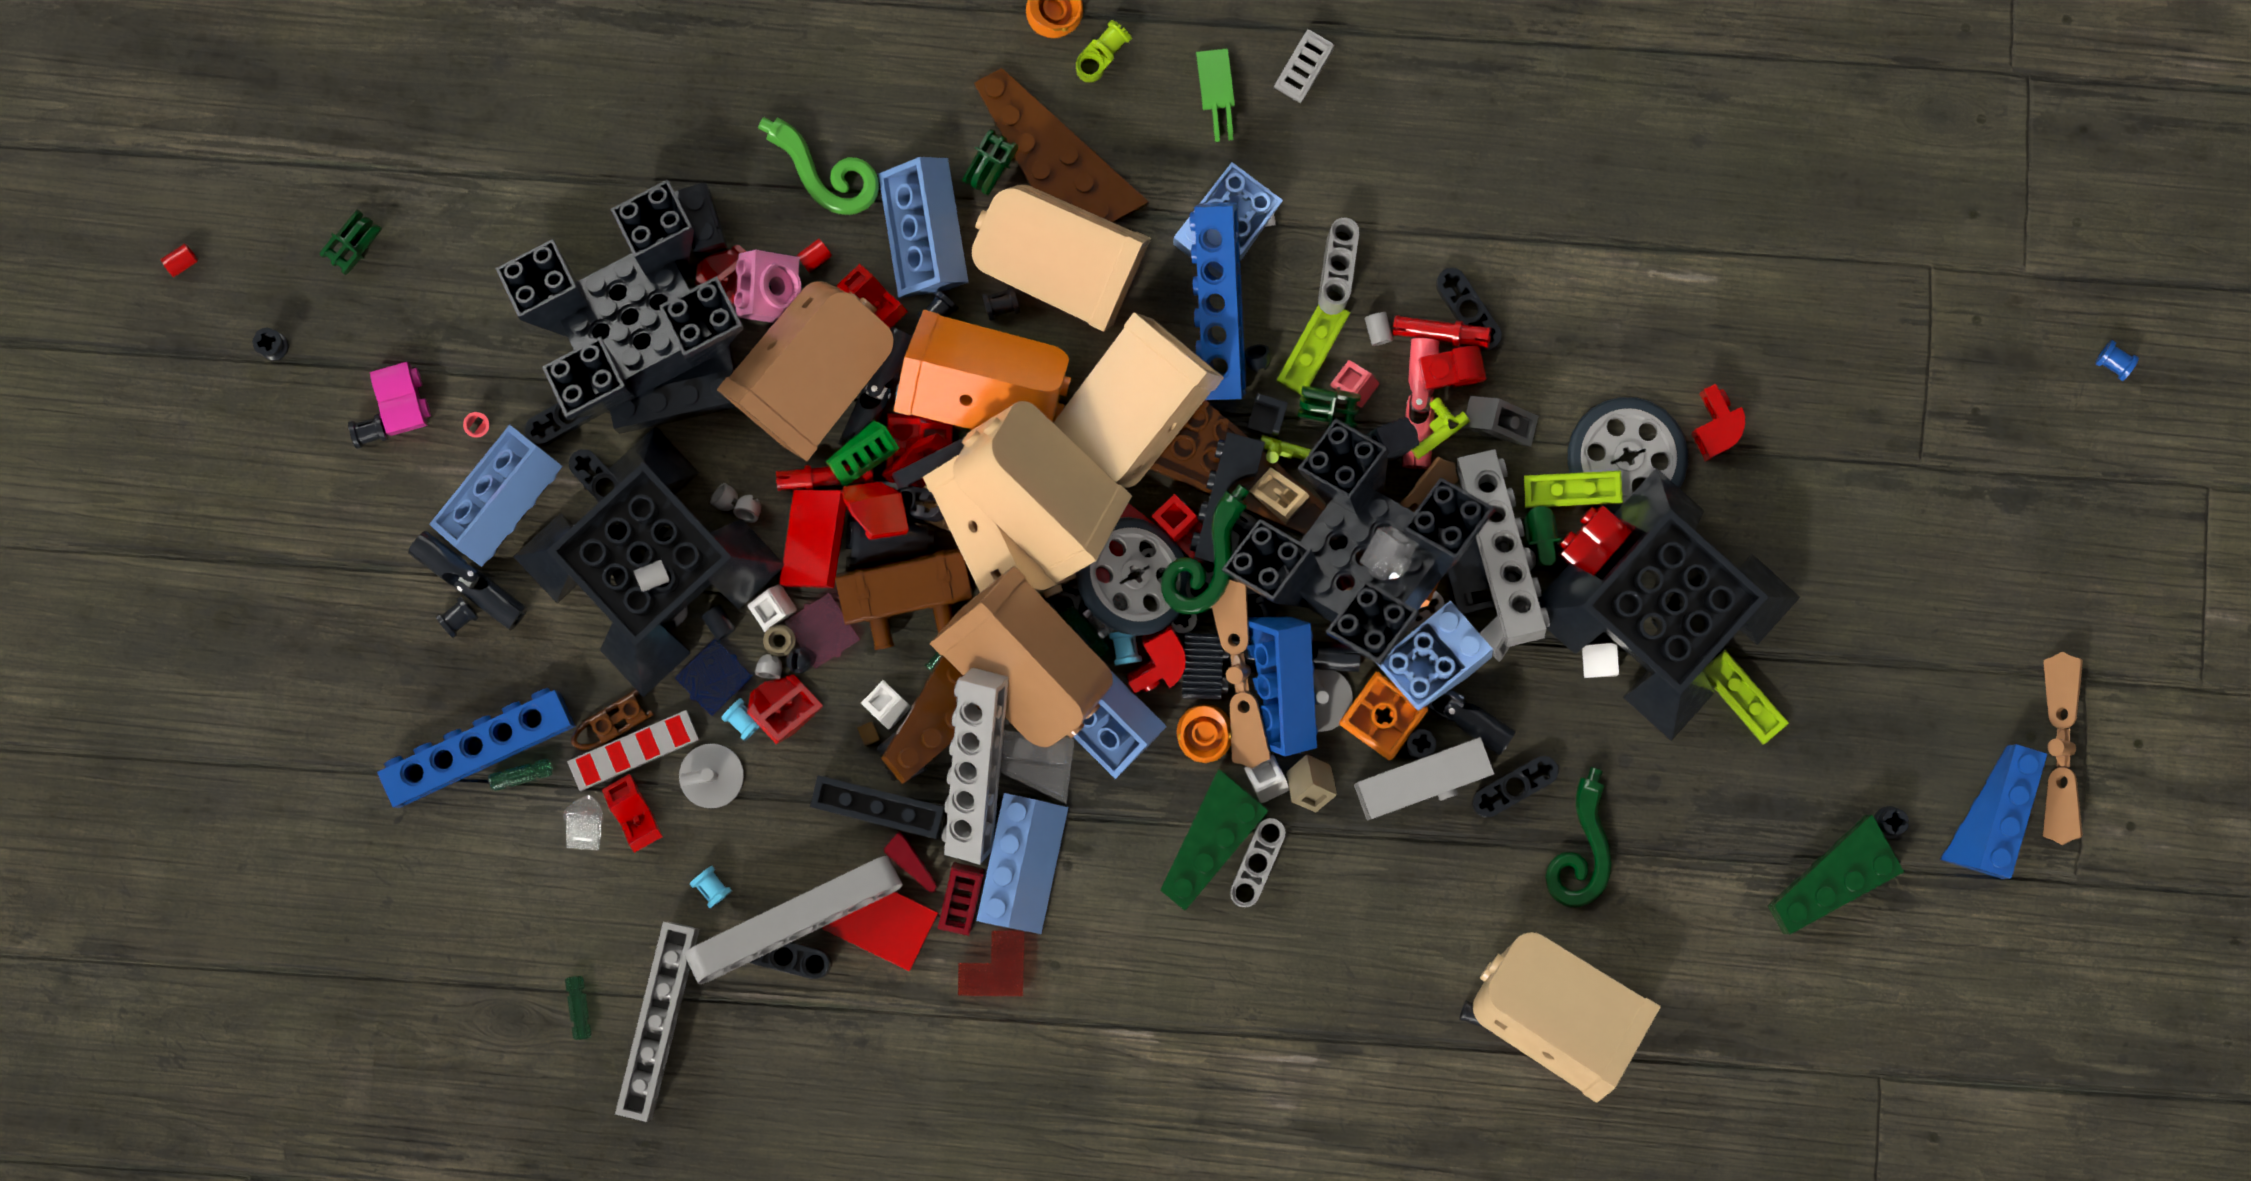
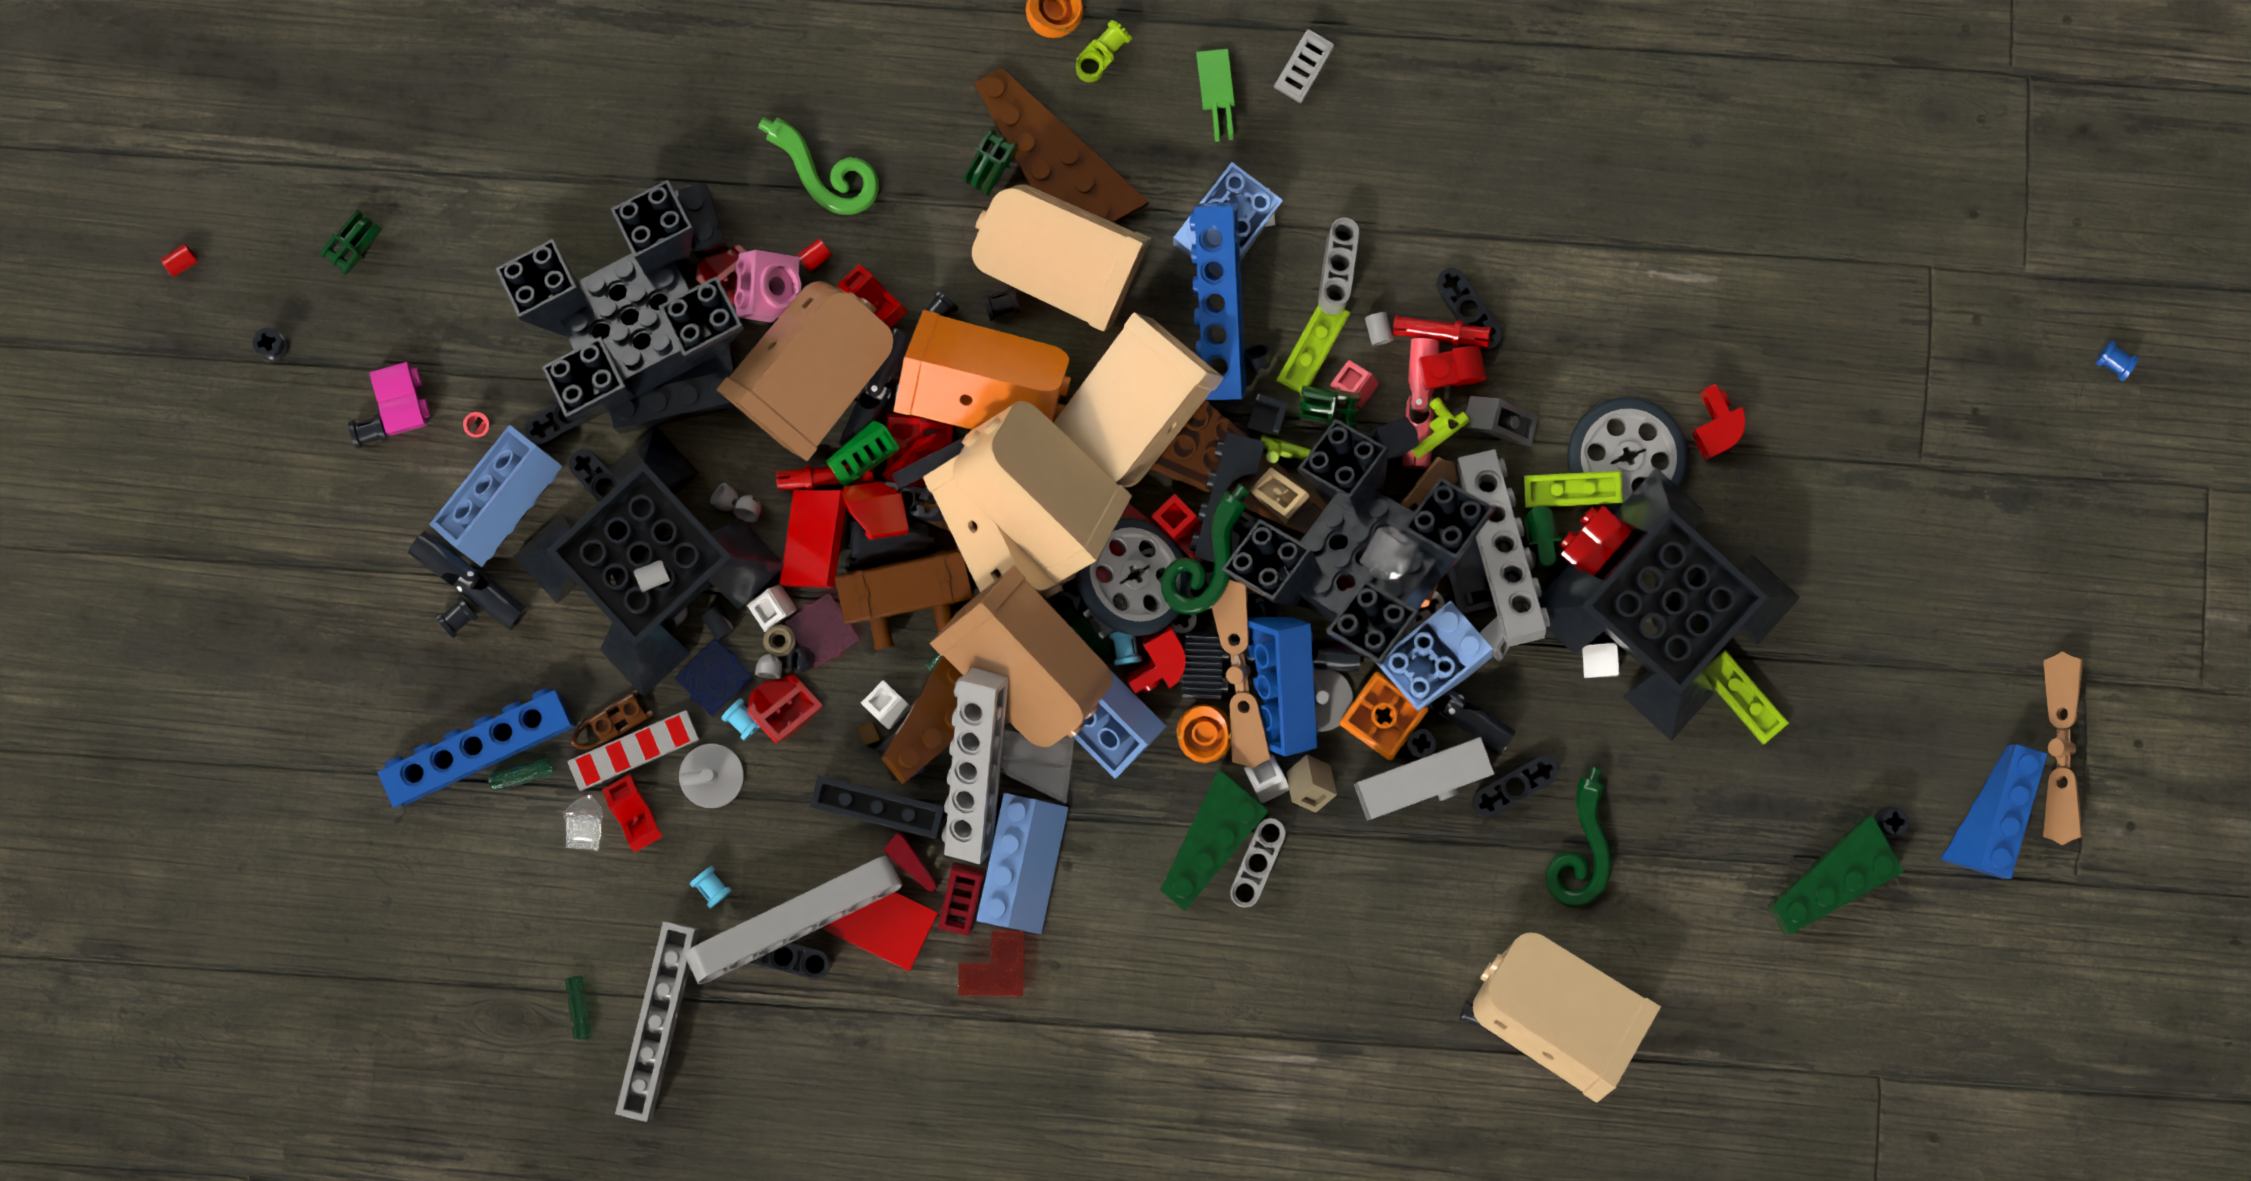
(923, 227): medium blue slope -> none

